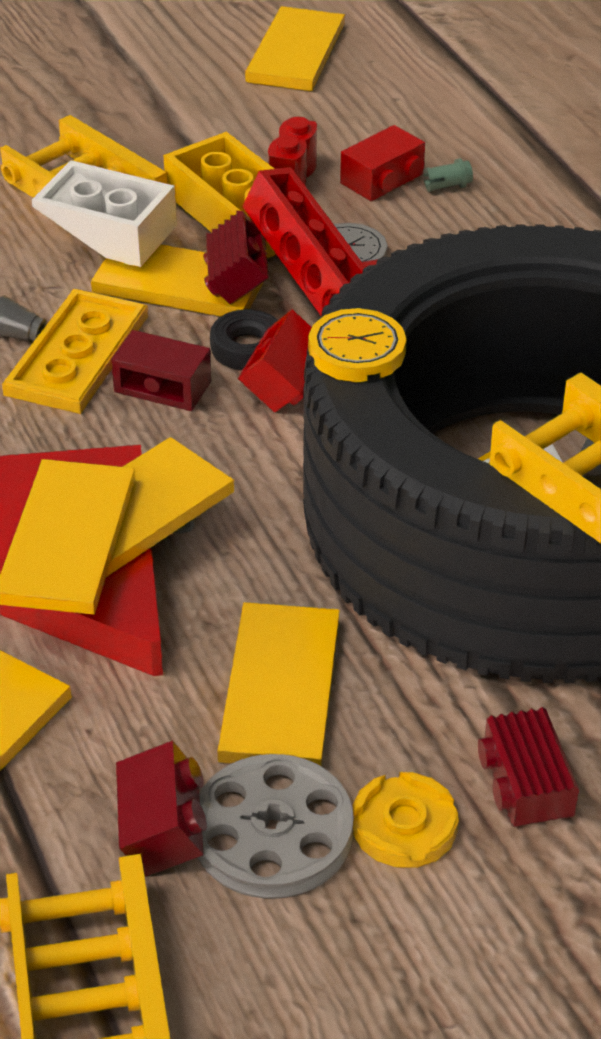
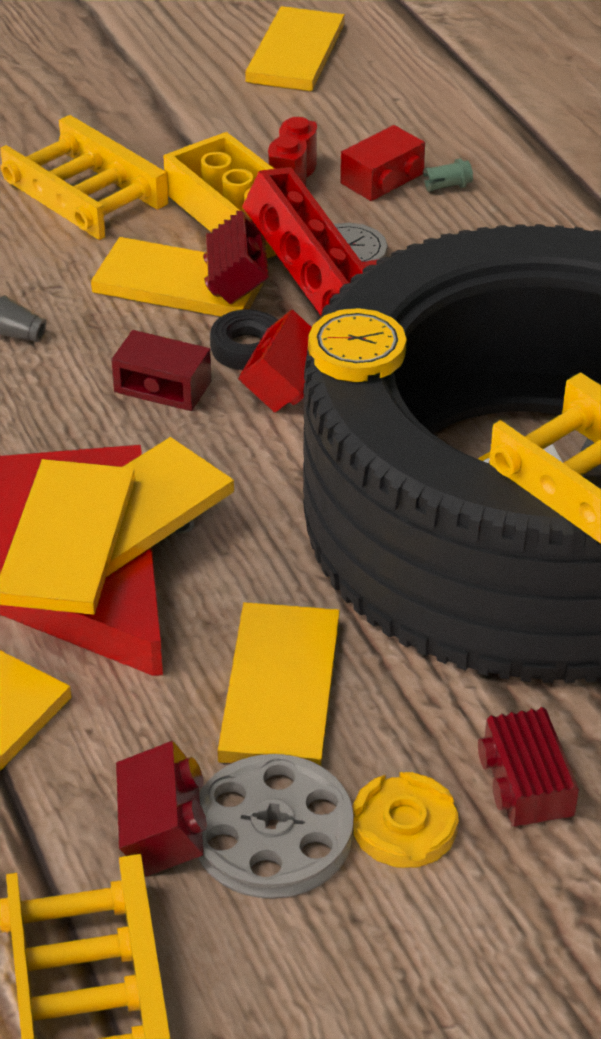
(74, 351): yellow tile -> none
(110, 210): white slope -> none

